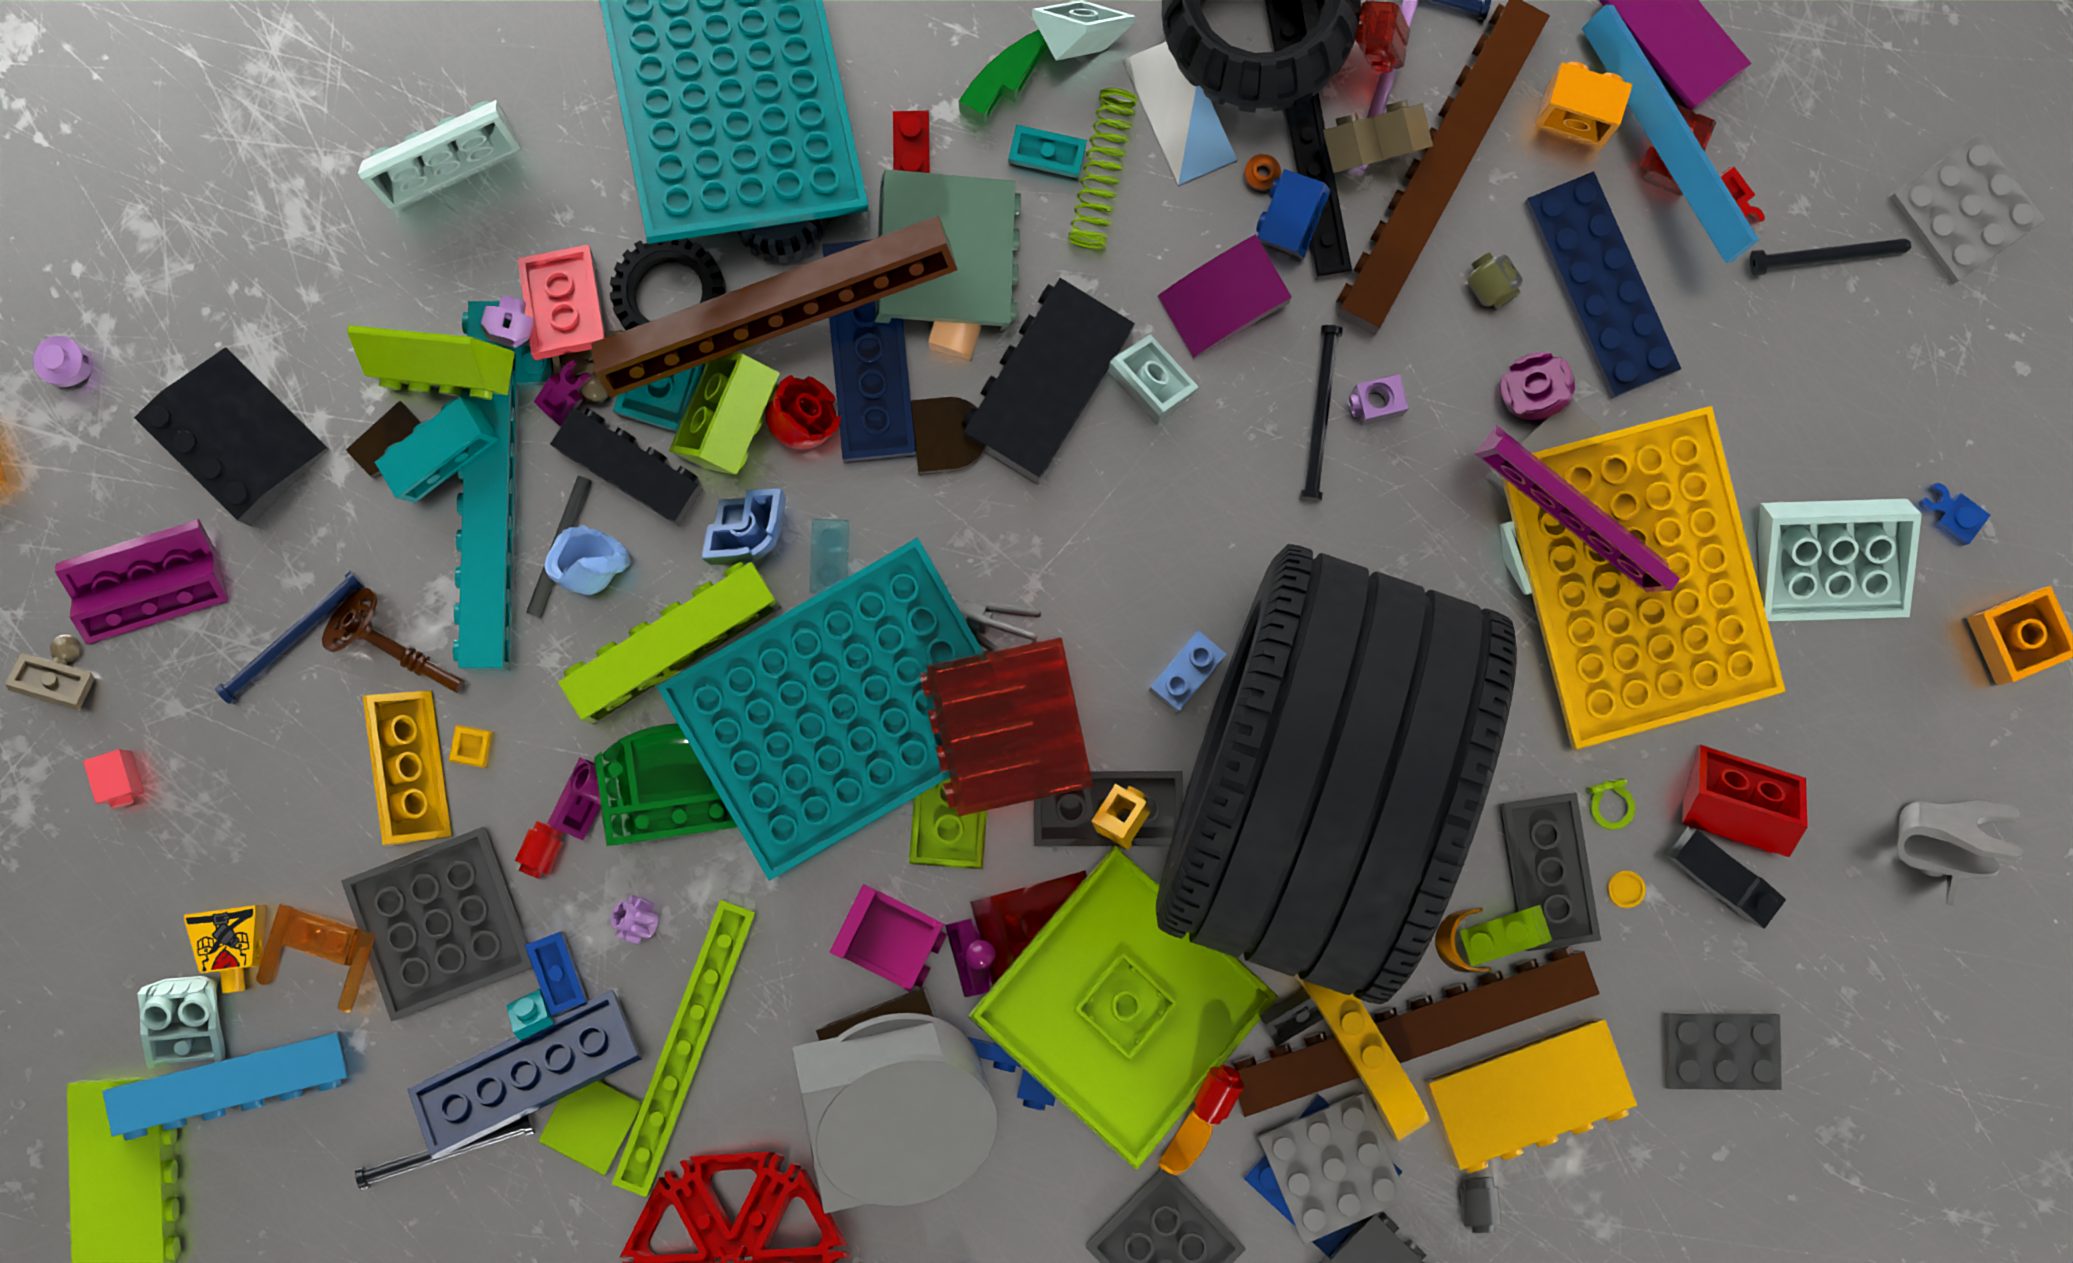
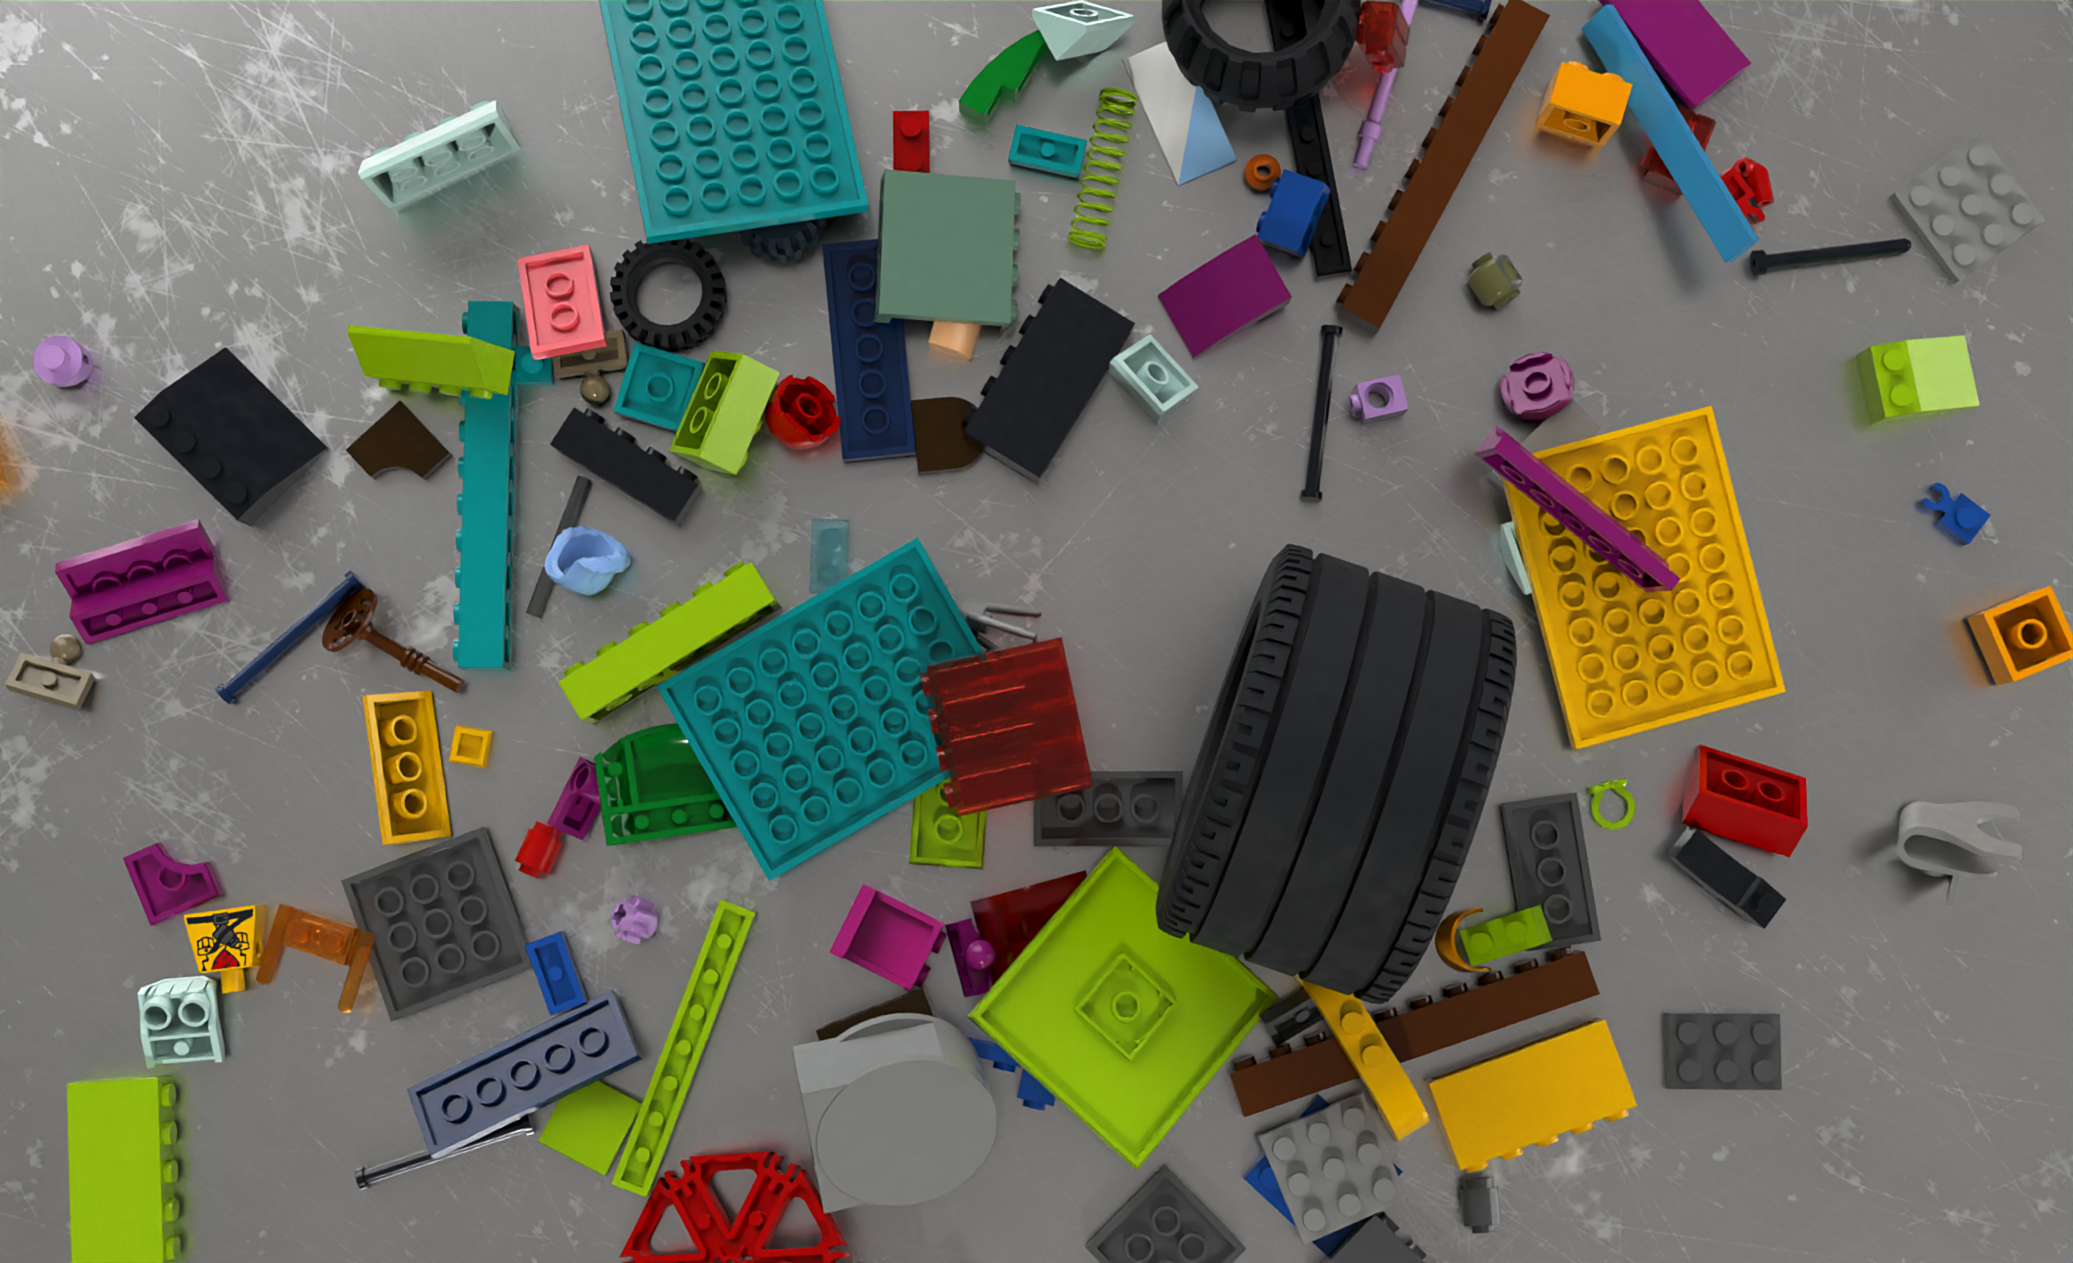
(114, 778): coral brick -> none
(169, 886): none -> magenta tile
(225, 1084): dark azure brick -> none
(436, 449): teal brick -> none
(509, 310): lavender piece -> none
(529, 1015): teal plate -> none
(561, 394): magenta plate -> none
(745, 527): medium blue brick -> none
(773, 306): reddish brown brick -> none
(1117, 803): yellow brick -> none
(1186, 1145): light orange helmet -> none
(1187, 672): light blue brick -> none
(1218, 1094): red brick -> none
(1377, 137): dark tan brick -> none
(1603, 285): dark blue plate -> none
(1626, 889): yellow piece -> none
(1757, 179): none -> red arm
(1837, 558): light aqua slope -> none
(1916, 378): none -> lime slope

